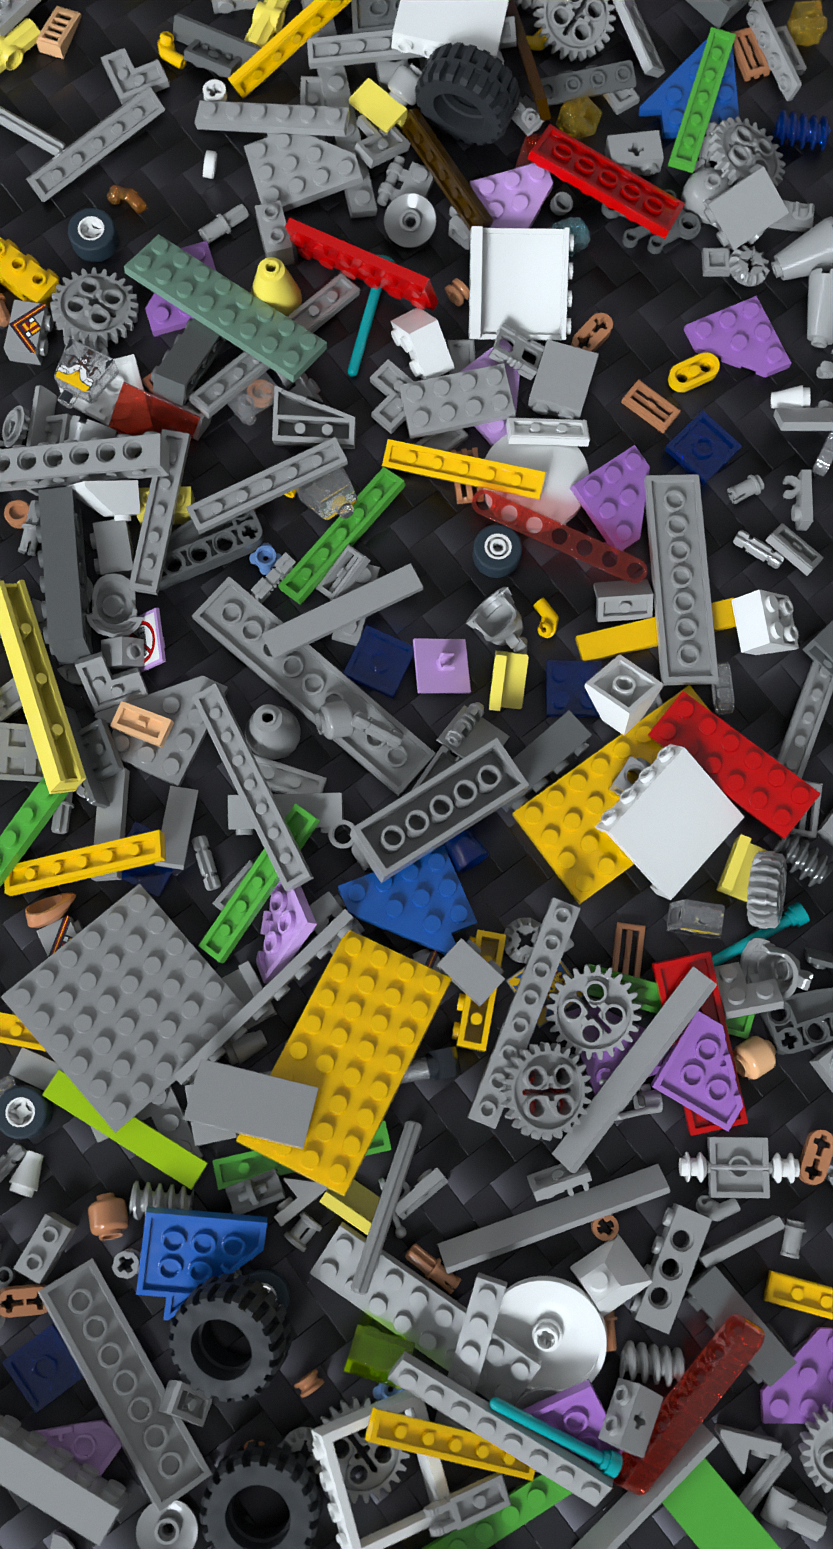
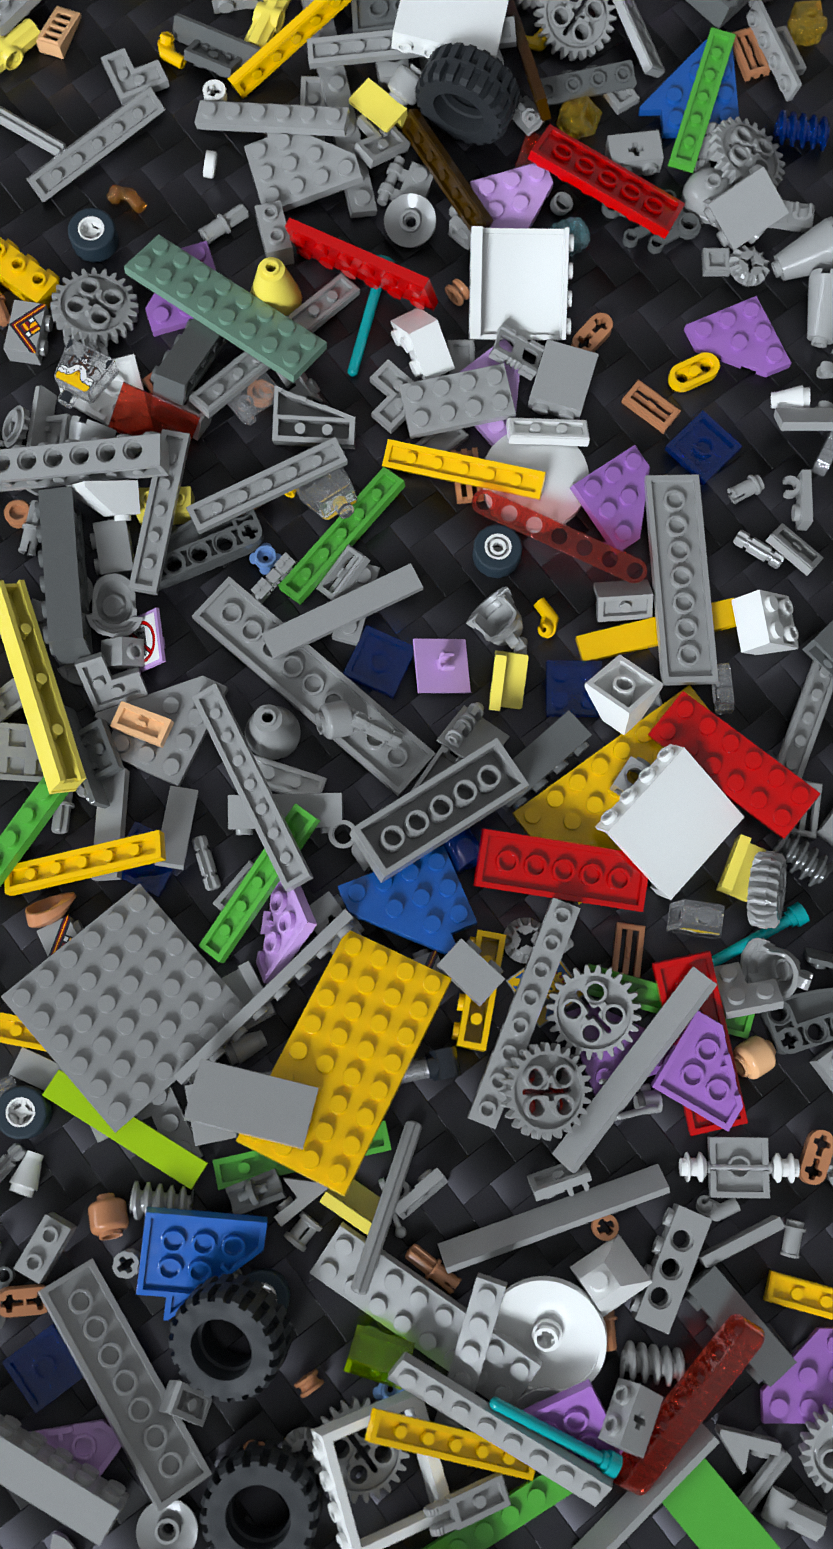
(559, 870): none -> red plate

